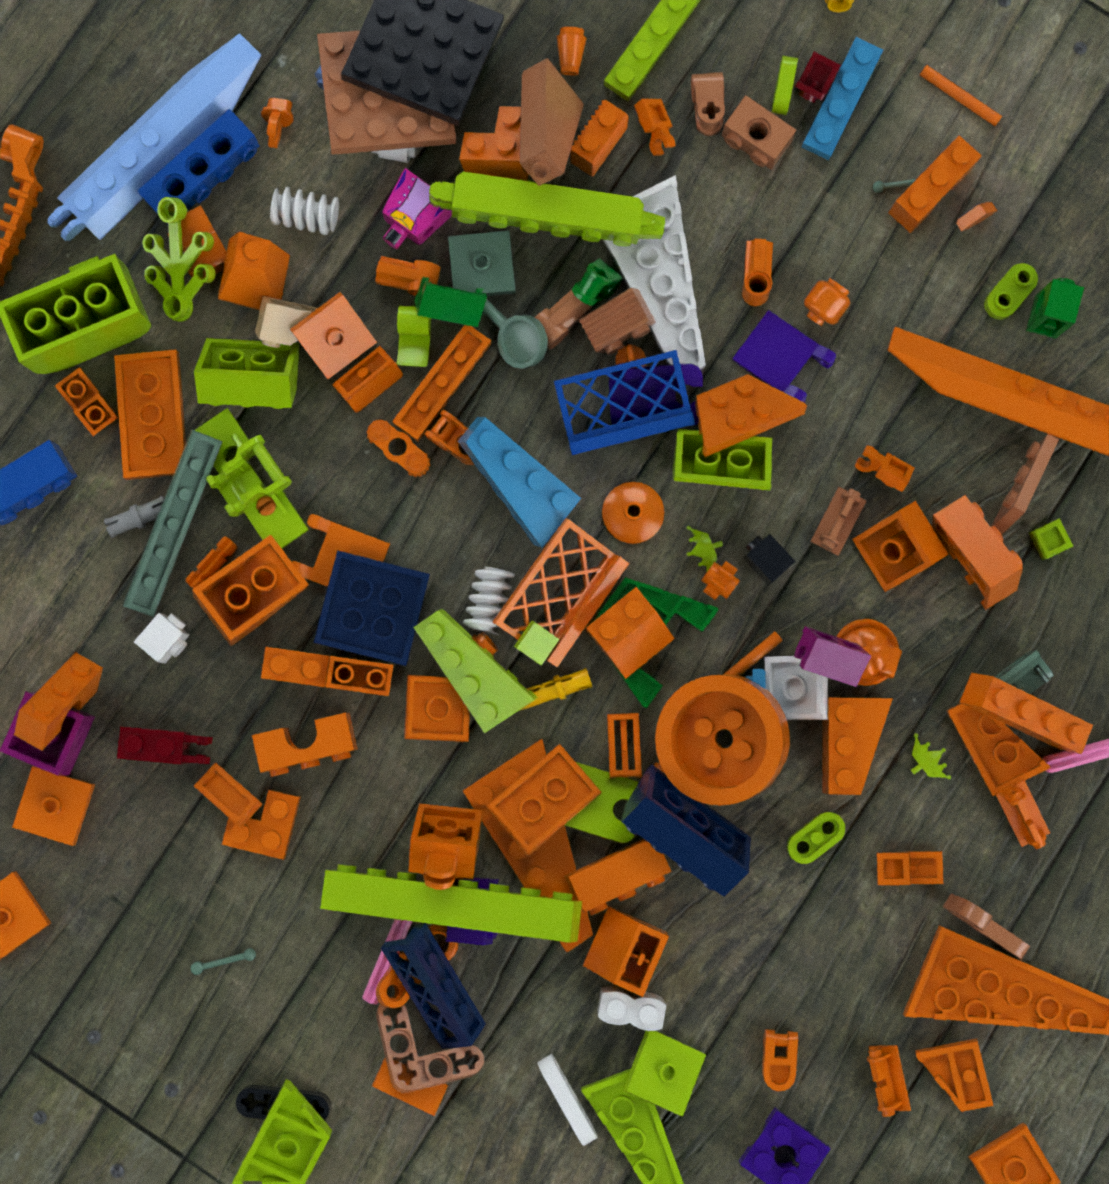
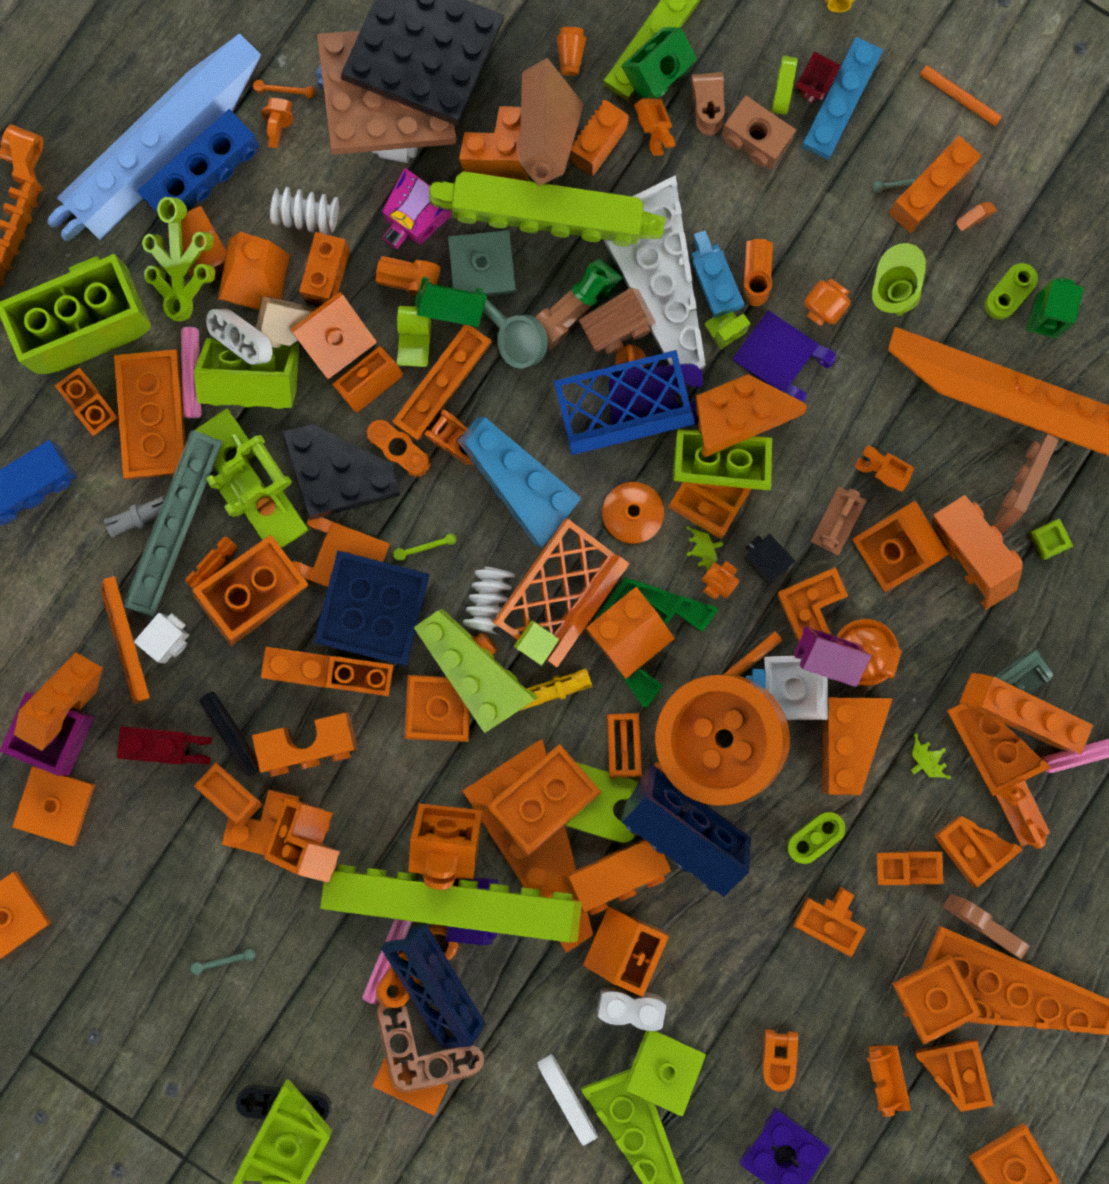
(124, 640): none -> orange tile
(189, 355): none -> bright pink axle
(230, 733): none -> black axle
(249, 335): none -> white beam
(259, 87): none -> orange hinge
(299, 840): none -> orange brick
(324, 268): none -> orange brick
(336, 473): none -> black plate
(400, 554): none -> lime hinge
(666, 48): none -> green brick
(709, 505): none -> orange wing
(715, 277): none -> dark azure hinge
(727, 328): none -> lime bracket
(805, 599): none -> orange plate
(831, 922): none -> orange hinge
(899, 279): none -> lime piece
(936, 999): none -> orange plate
(975, 850): none -> orange wing

